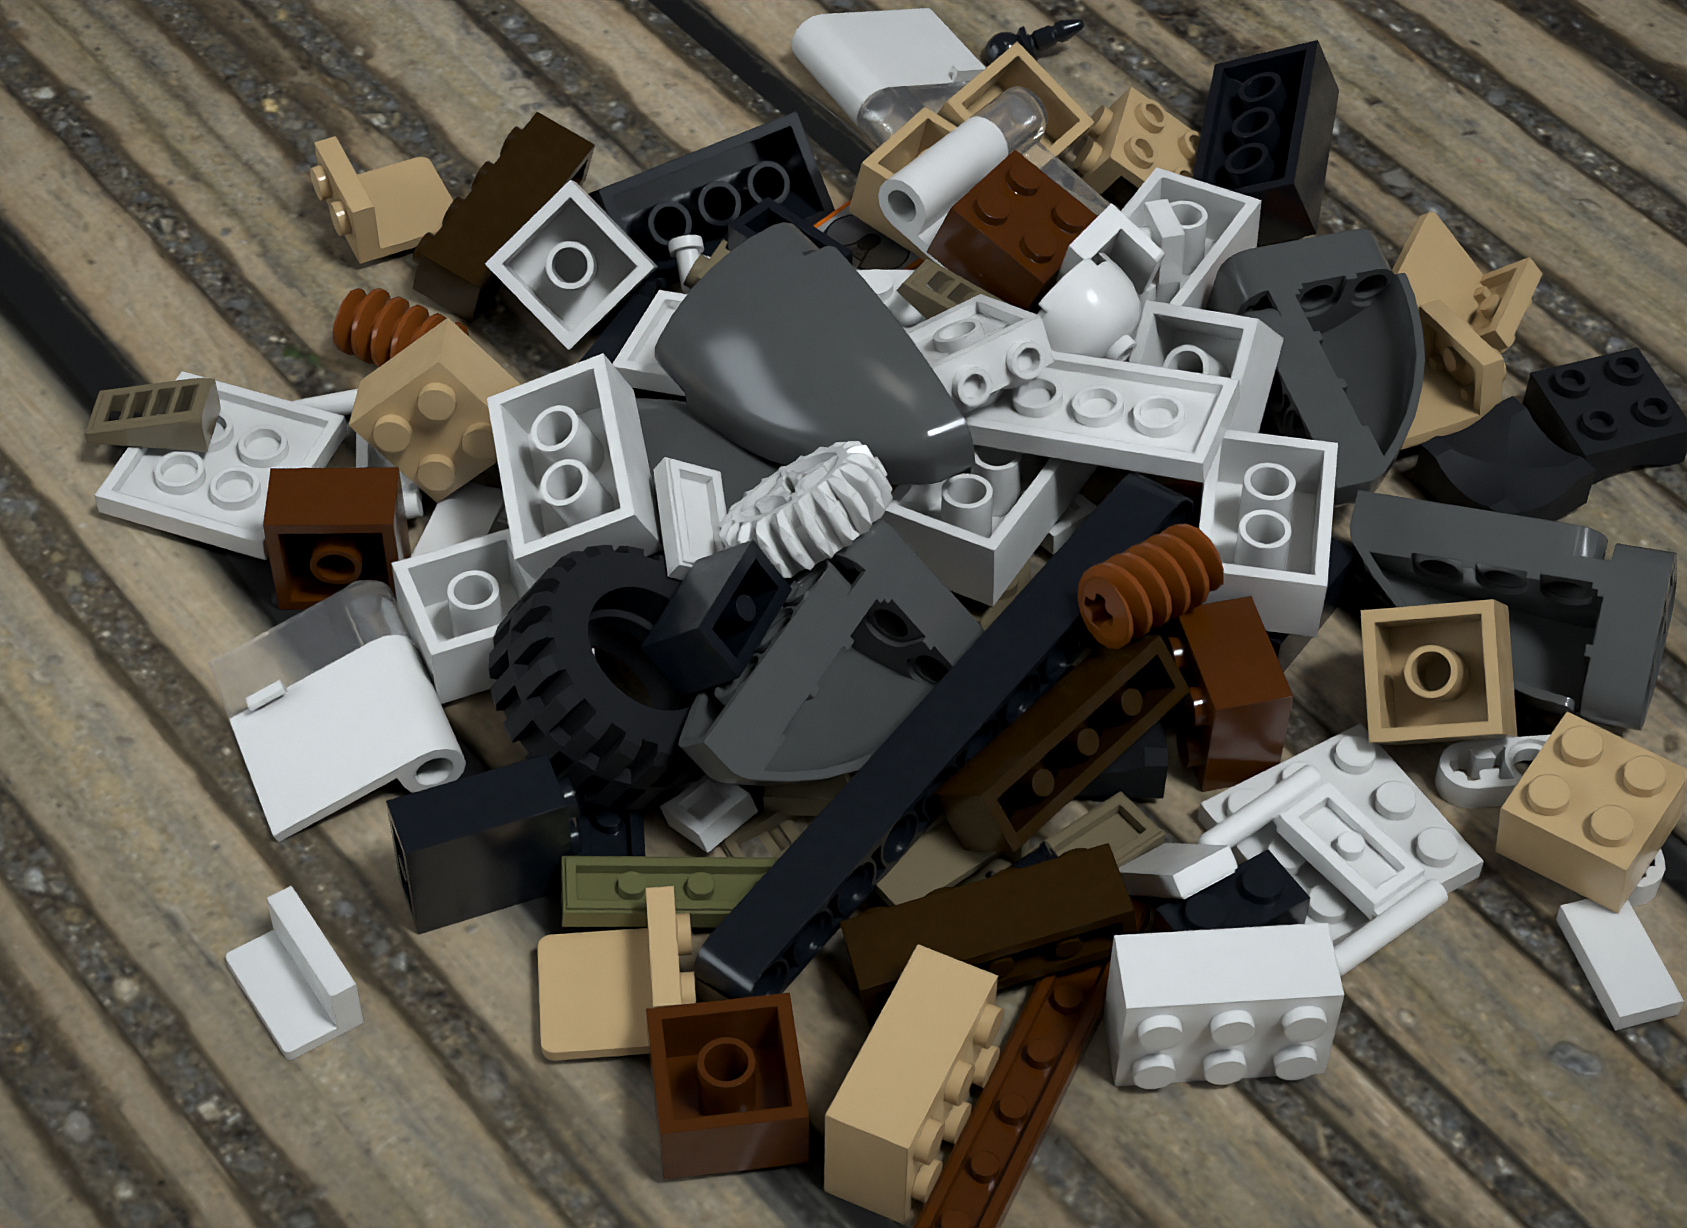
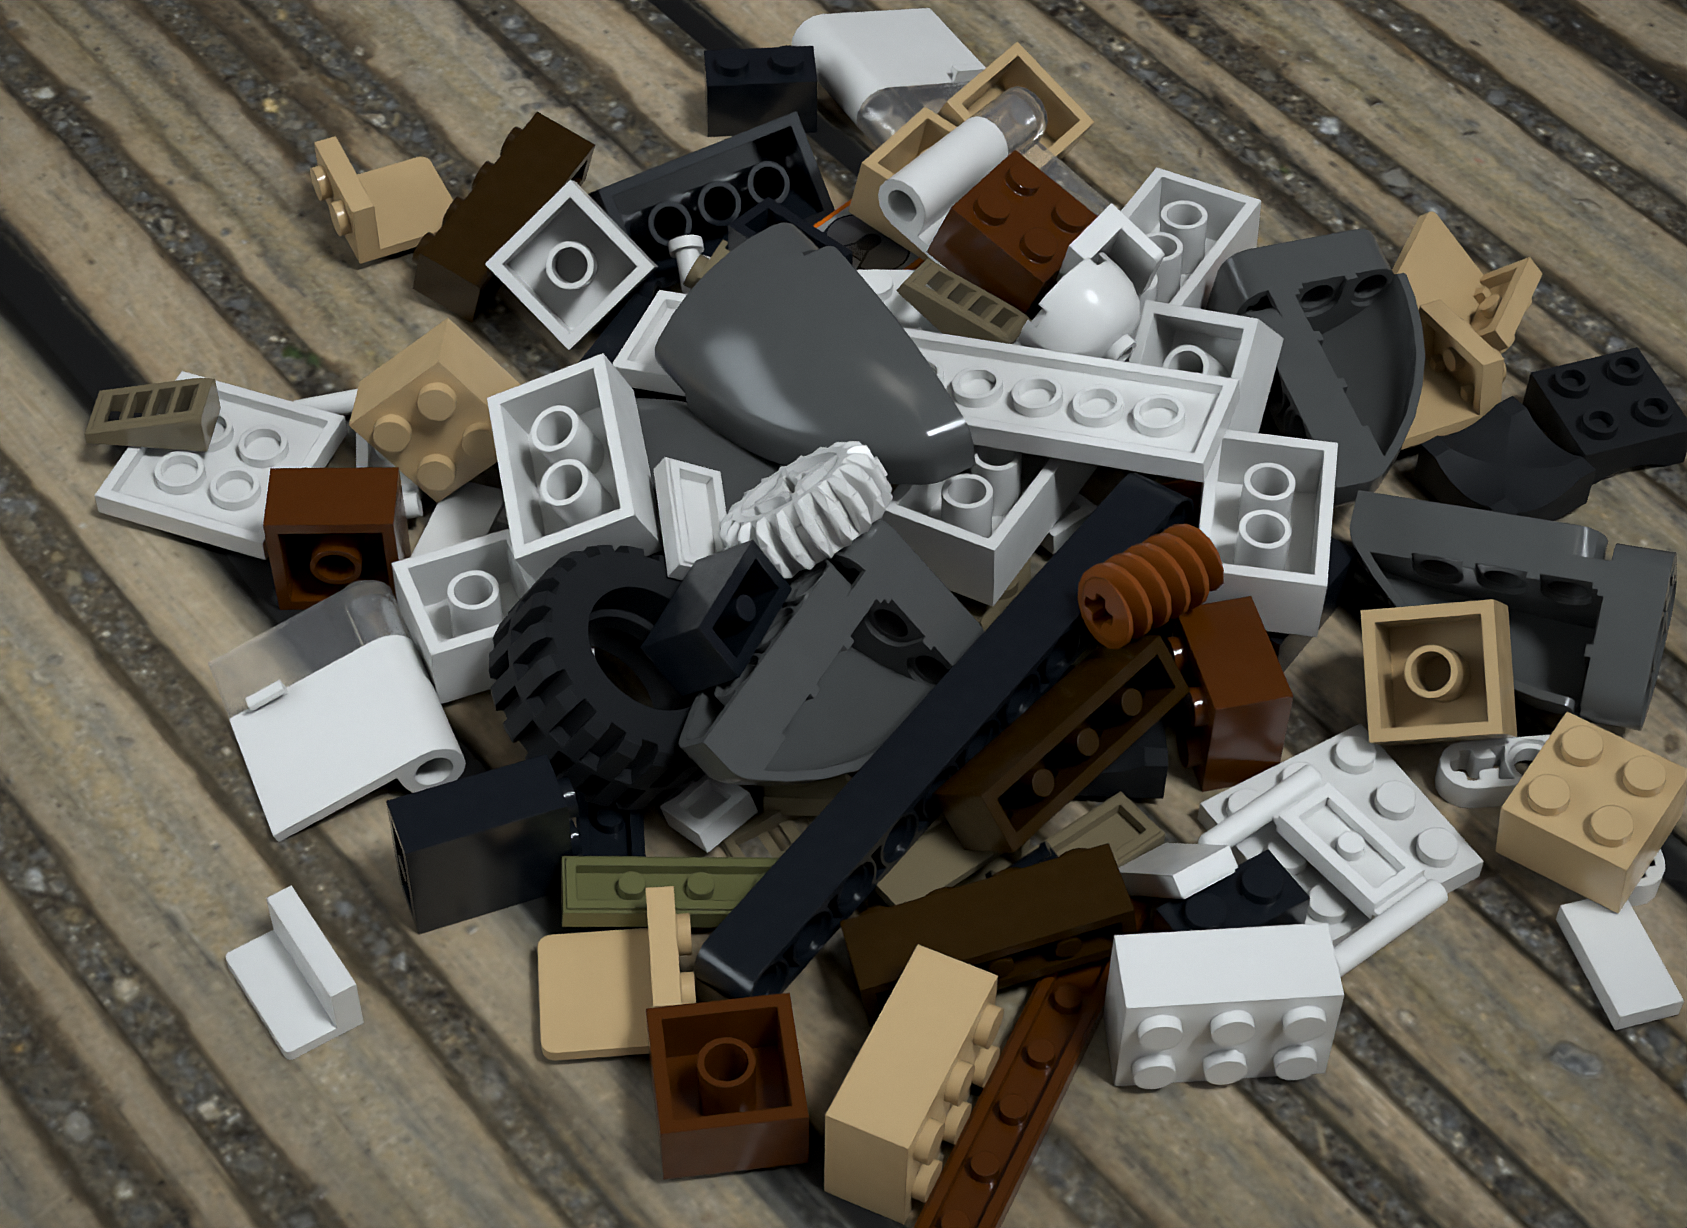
(380, 327): dark orange piece -> none
(758, 87): none -> black brick
(983, 348): white plate -> none
(1039, 39): black bar -> none
(1133, 141): tan bracket -> none
(1166, 232): white plate -> none
(1272, 135): black slope -> none

